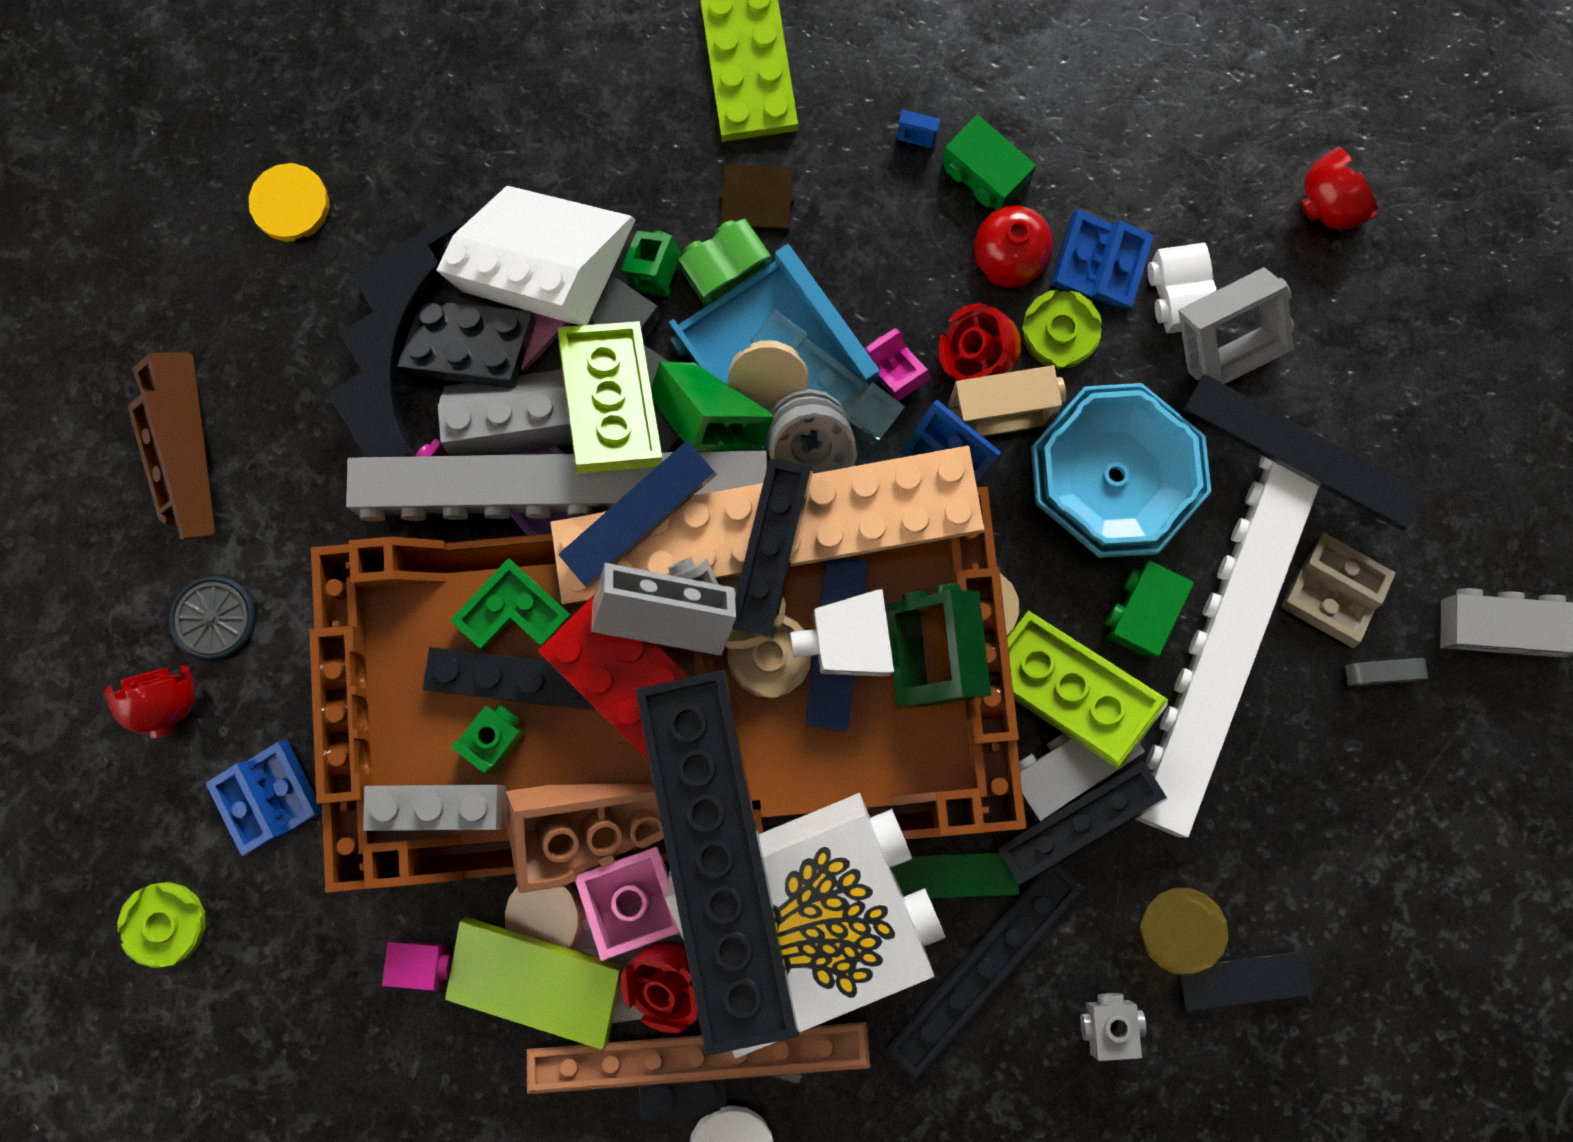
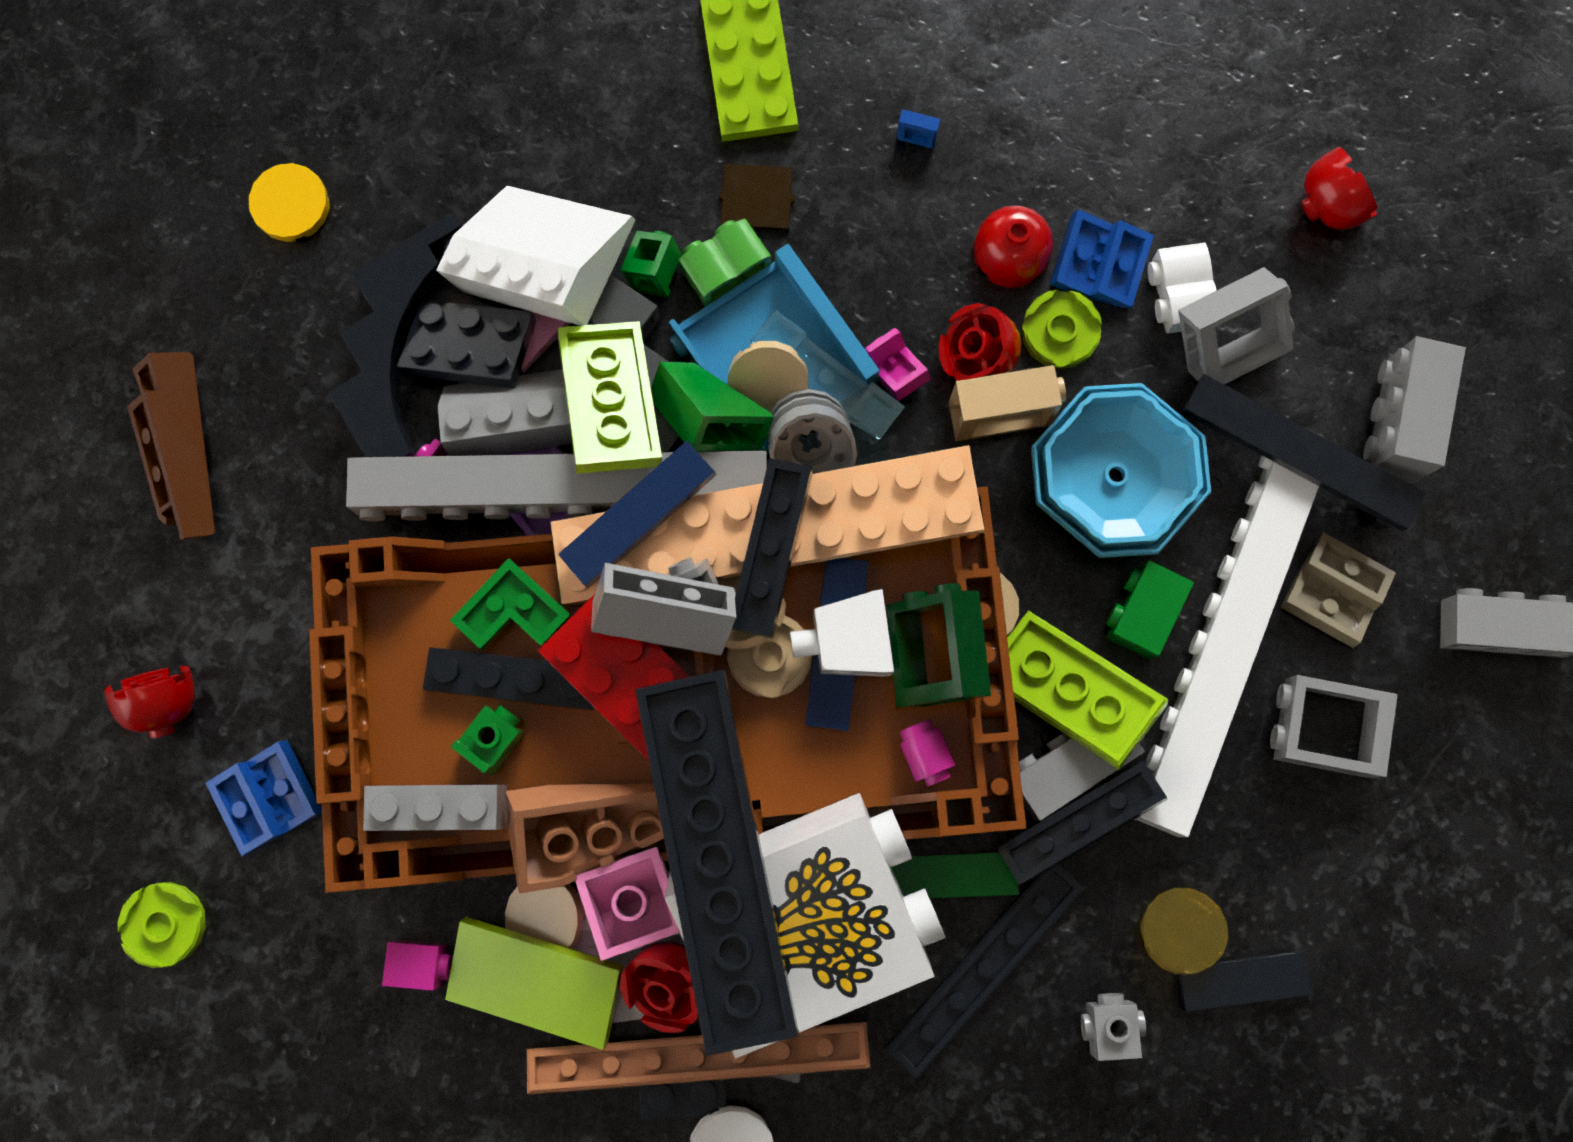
(212, 618): dark grey wheel -> none
(926, 752): none -> dark pink brick
(944, 430): blue slope -> none
(987, 164): green brick -> none
(1375, 732): none -> light grey window
(1386, 672): dark grey beam -> none
(1415, 409): none -> light grey brick

